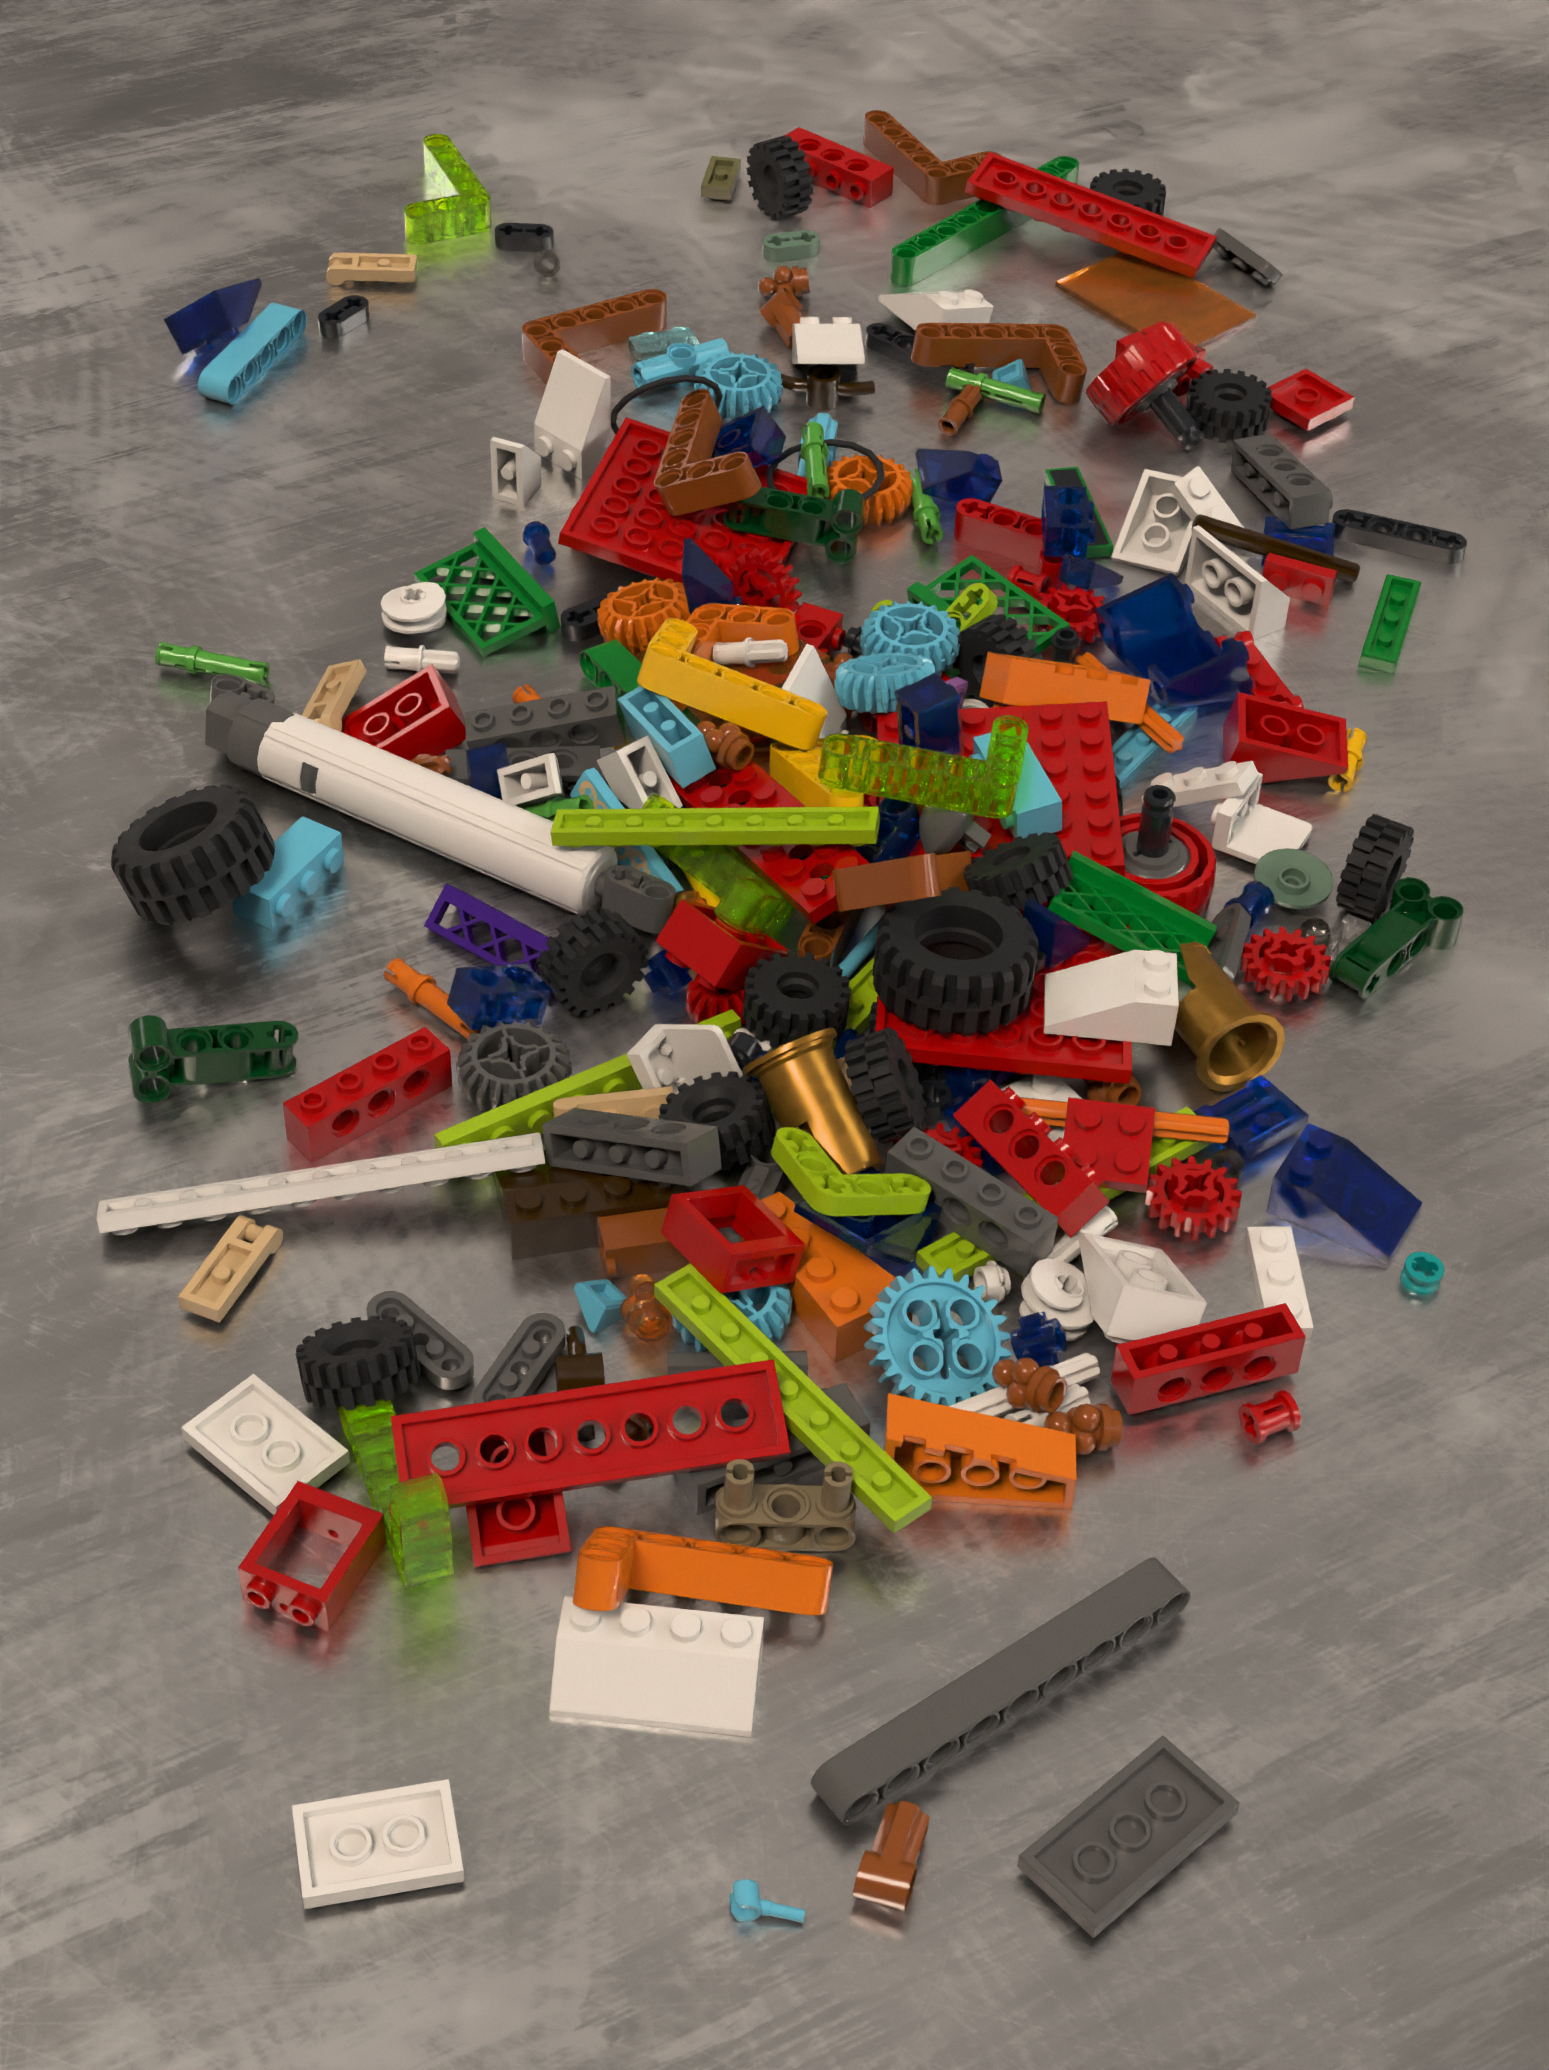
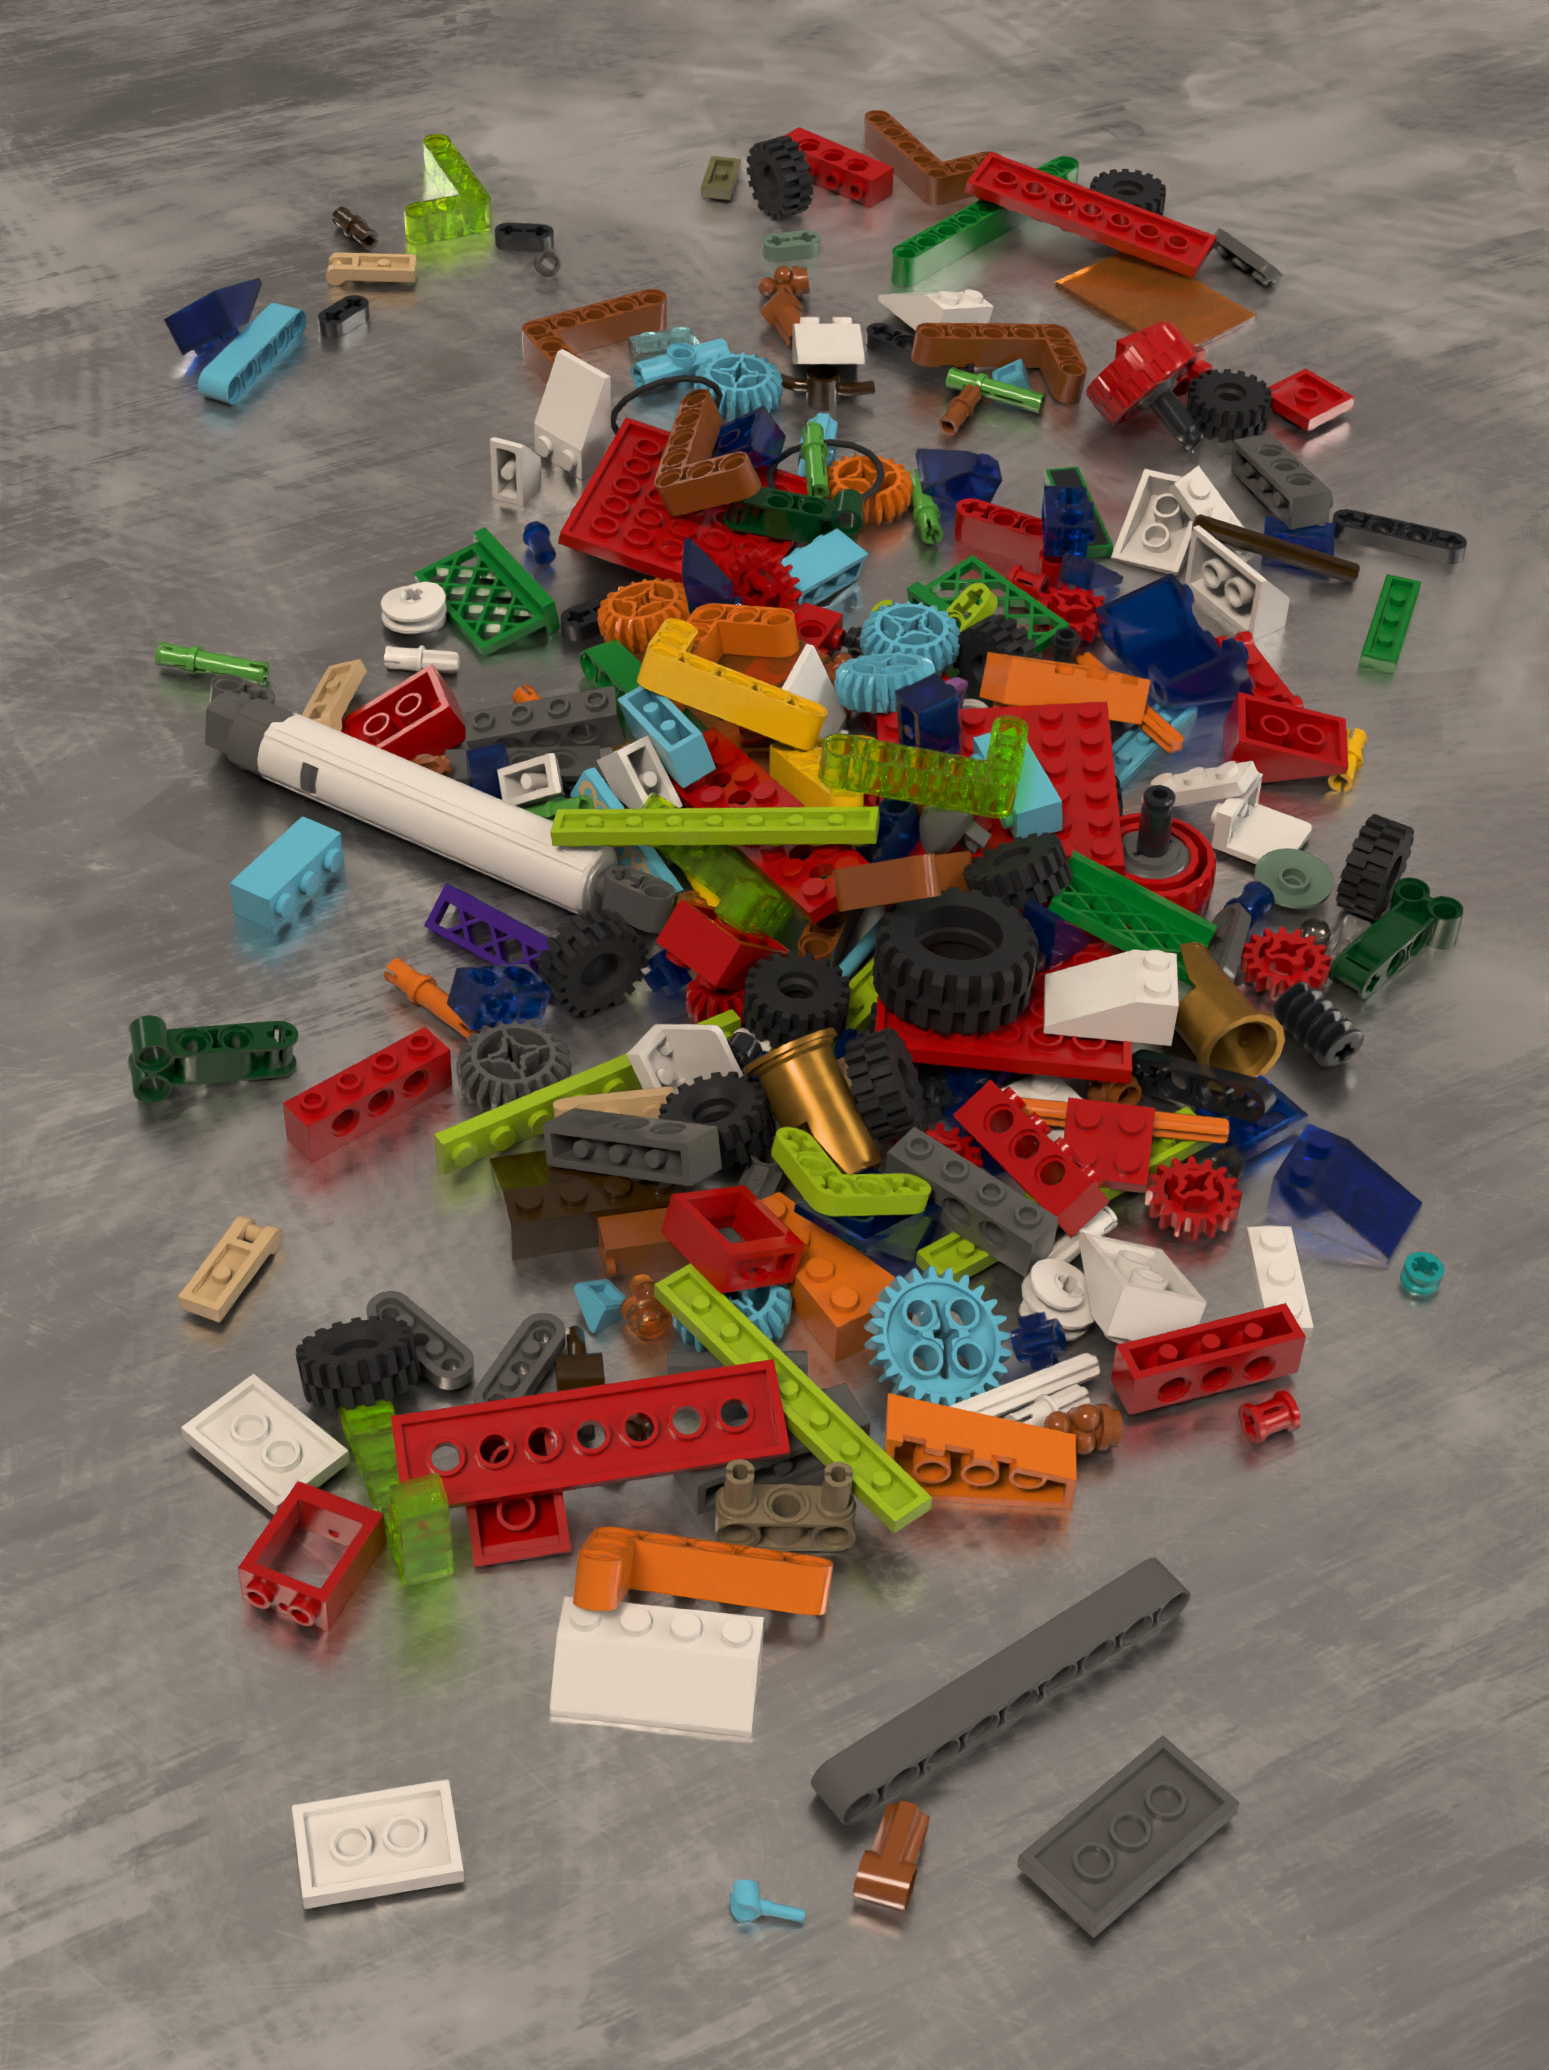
(193, 854): black tyre -> none
(304, 1186): white plate -> none
(355, 228): none -> dark brown pin
(727, 744): dark orange piece -> none
(750, 652): white axle -> none
(825, 566): none -> medium azure brick
(994, 1279): white plate -> none
(1030, 1385): dark orange piece -> none
(1197, 1091): none -> black beam
(1300, 579): red plate -> none
(1317, 1025): none -> black piece

